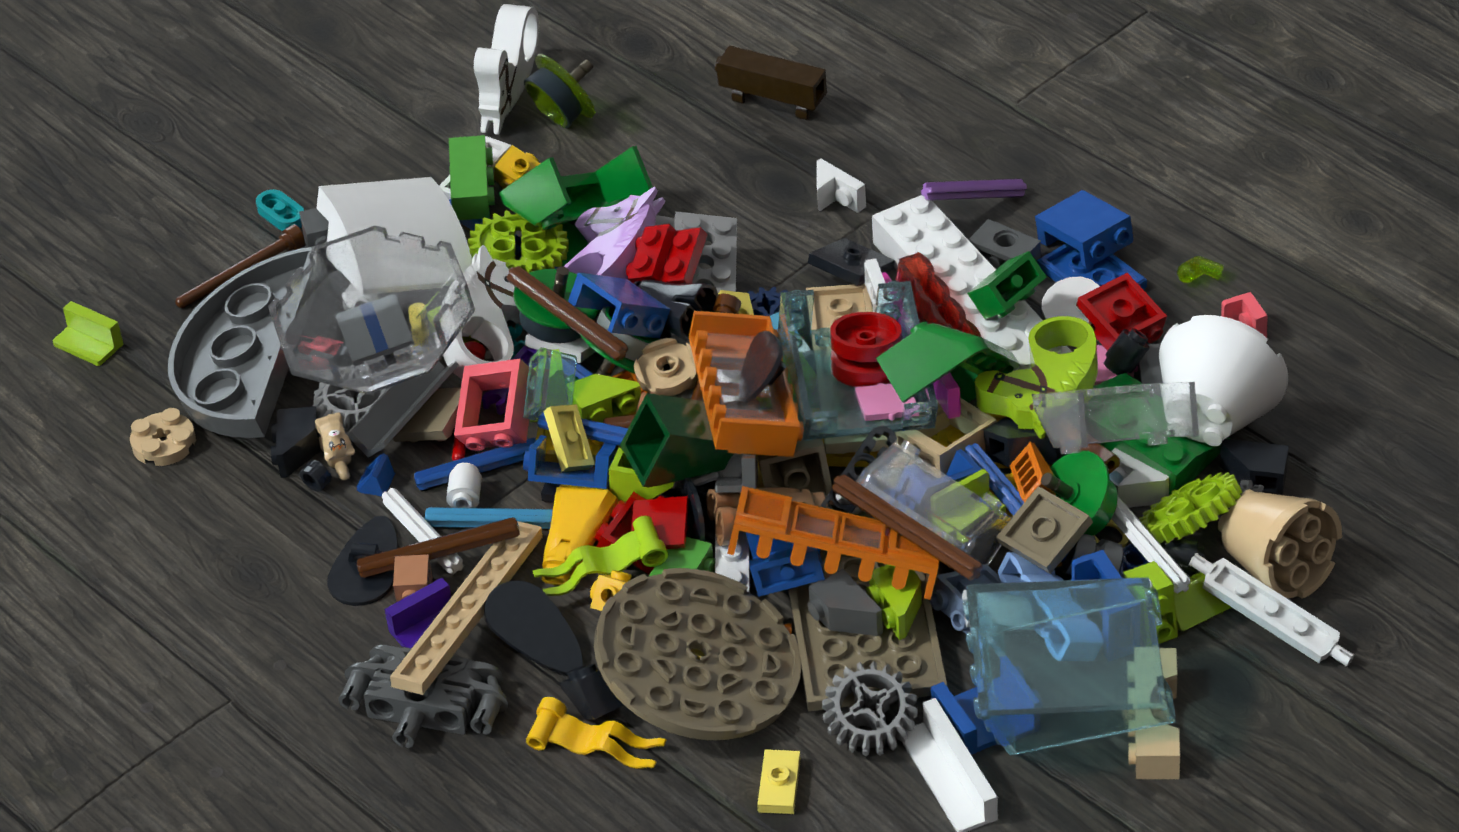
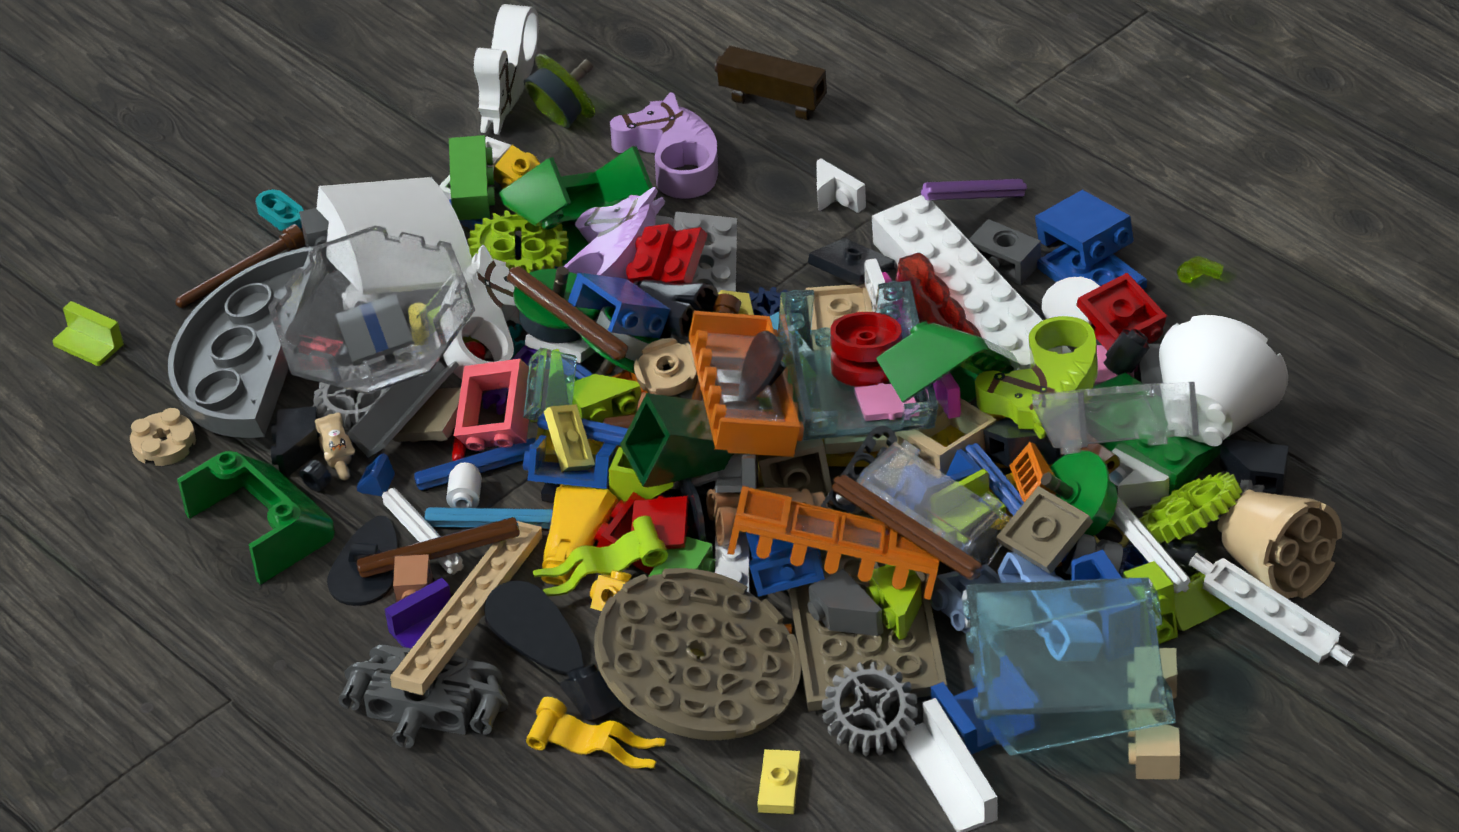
(296, 520): none -> green windscreen
(677, 140): none -> lavender animal
(1007, 285): green brick -> none
(1246, 310): coral bracket -> none

